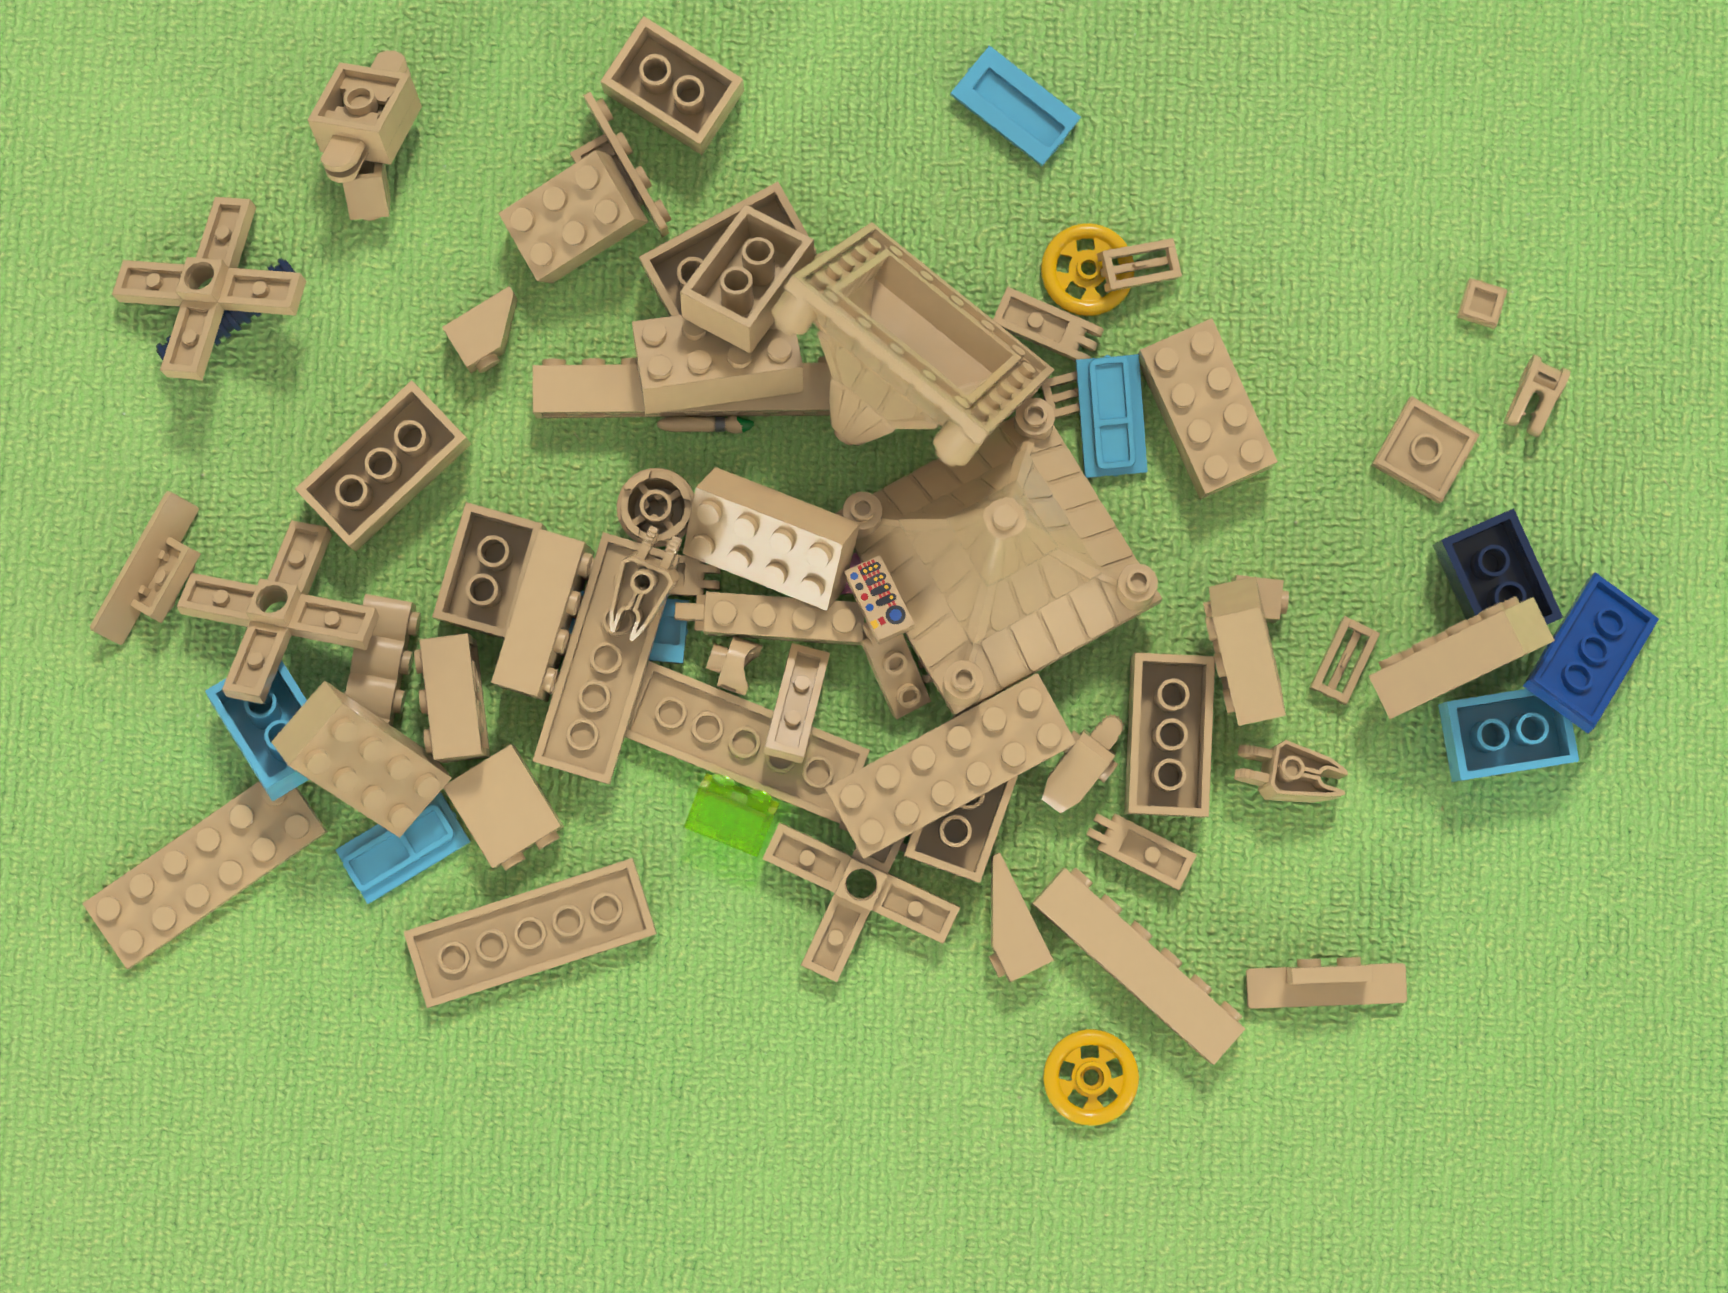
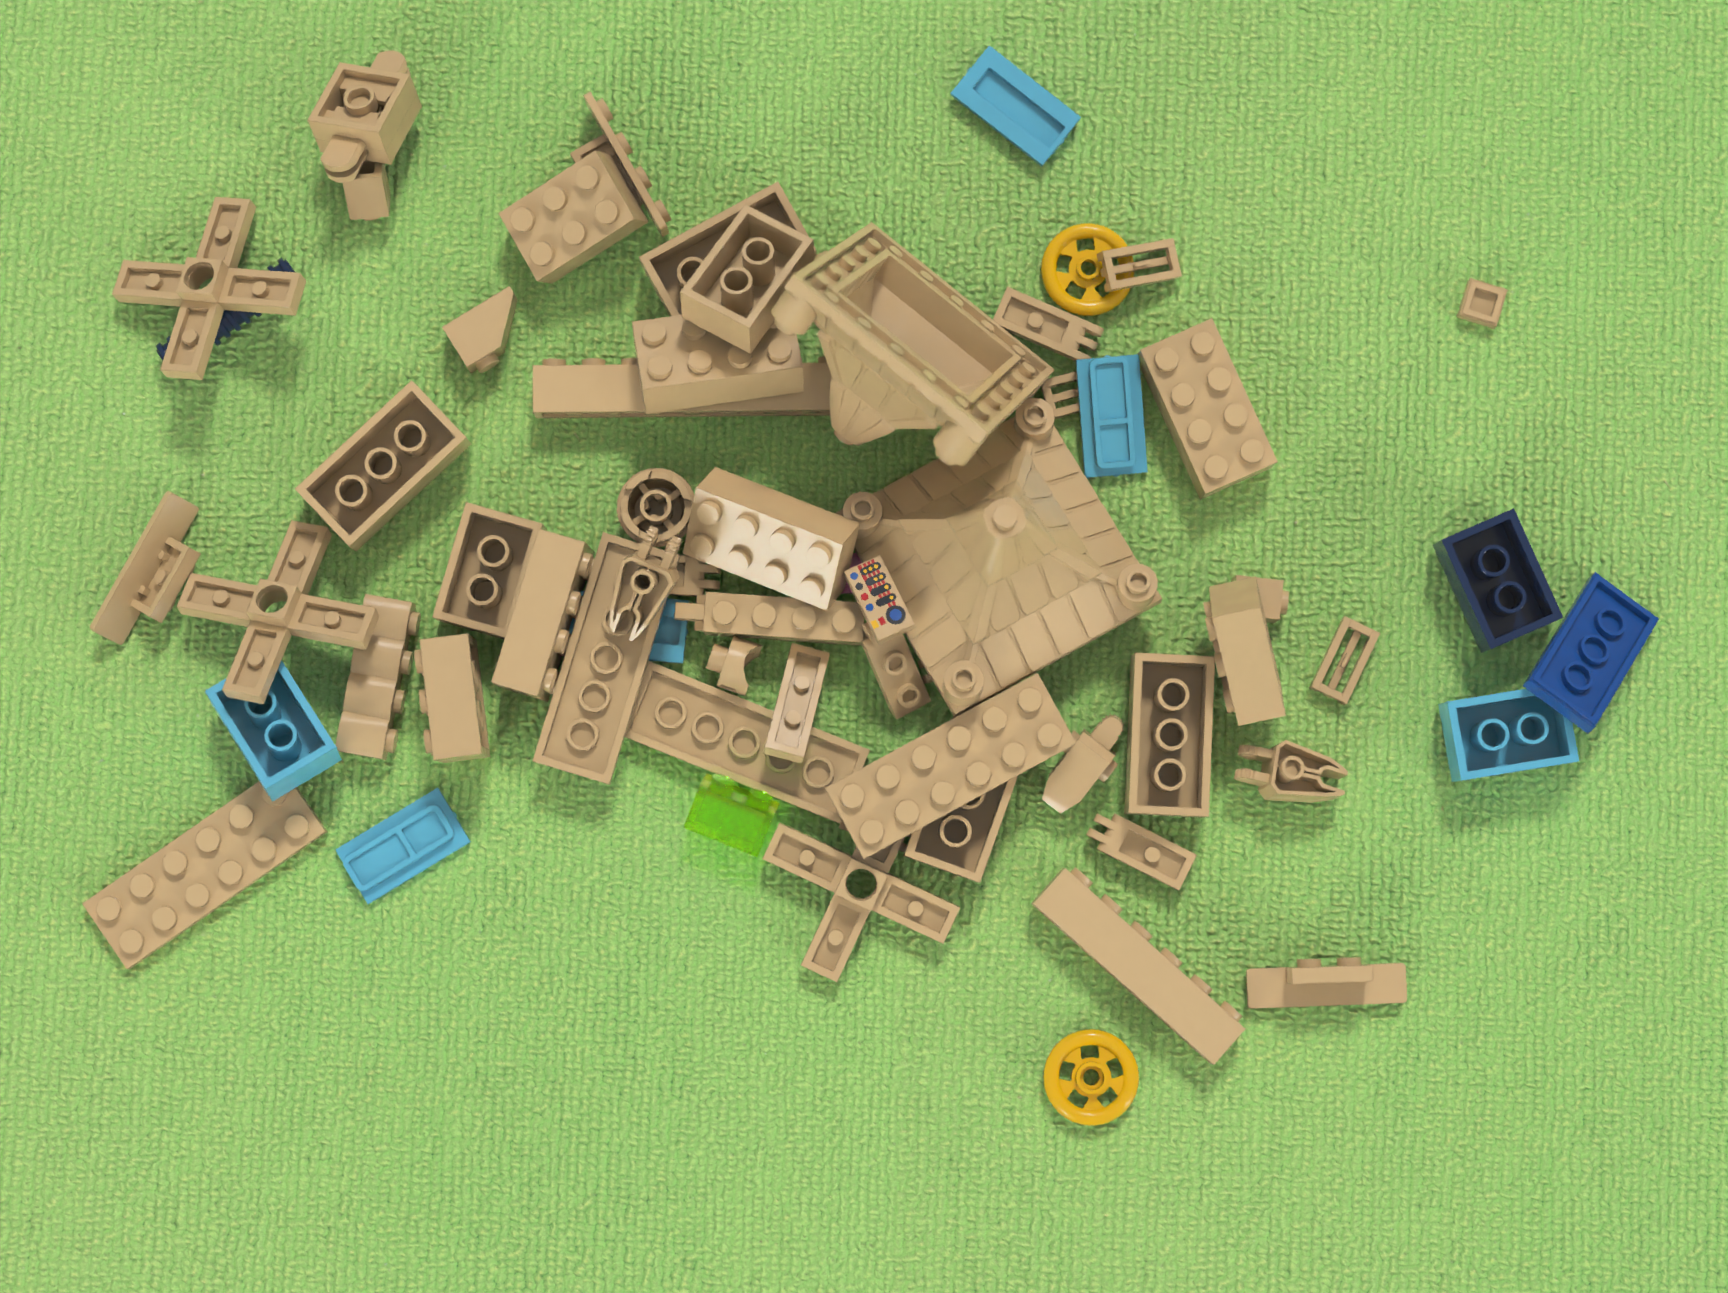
(361, 759): tan brick -> none
(504, 808): tan brick -> none
(530, 932): tan plate -> none
(672, 85): tan brick -> none
(732, 424): tan piece -> none
(1014, 934): tan slope -> none
(1425, 449): tan tile -> none
(1460, 654): tan brick -> none
(1544, 381): tan piece -> none

